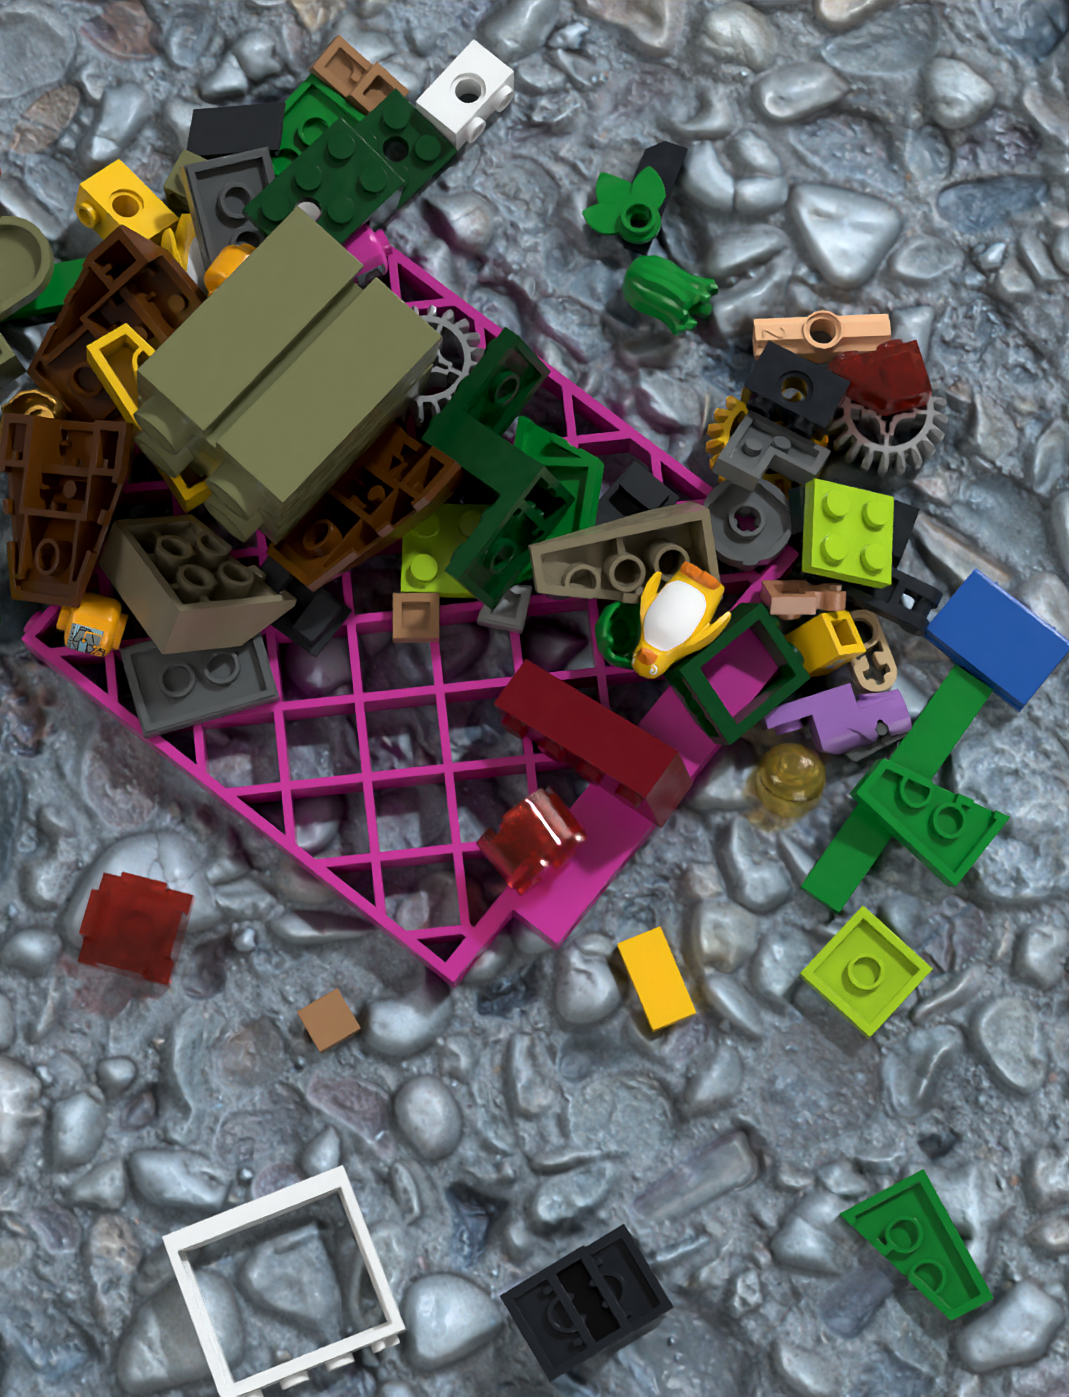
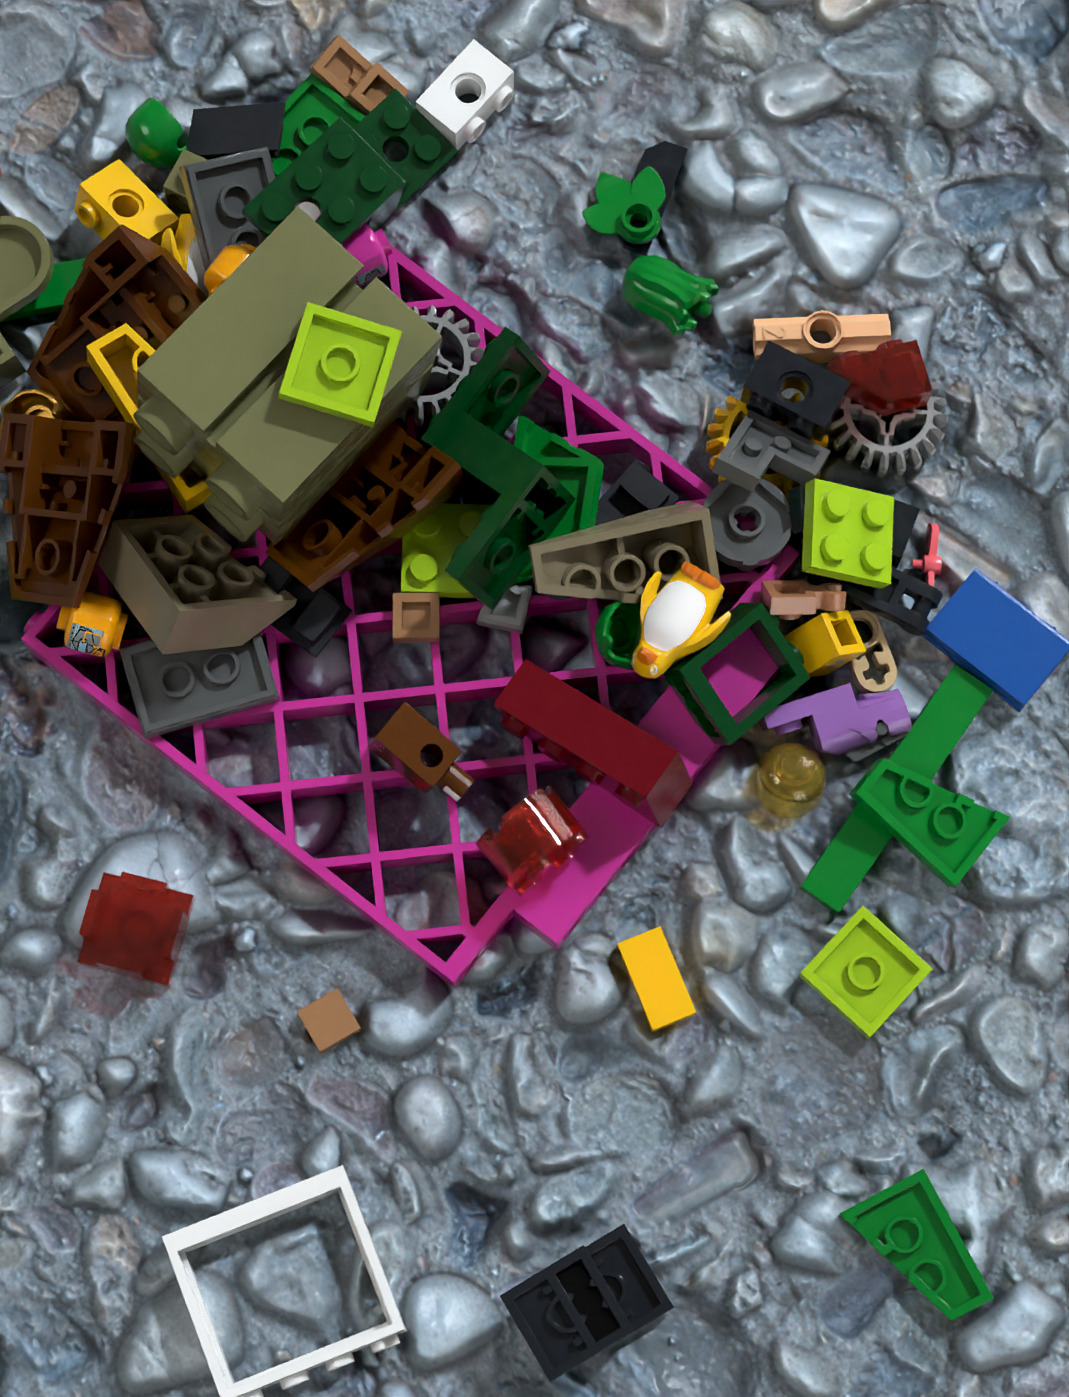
(154, 135): none -> green hair
(340, 364): none -> lime plate
(400, 747): none -> reddish brown torso
(930, 564): none -> coral piece

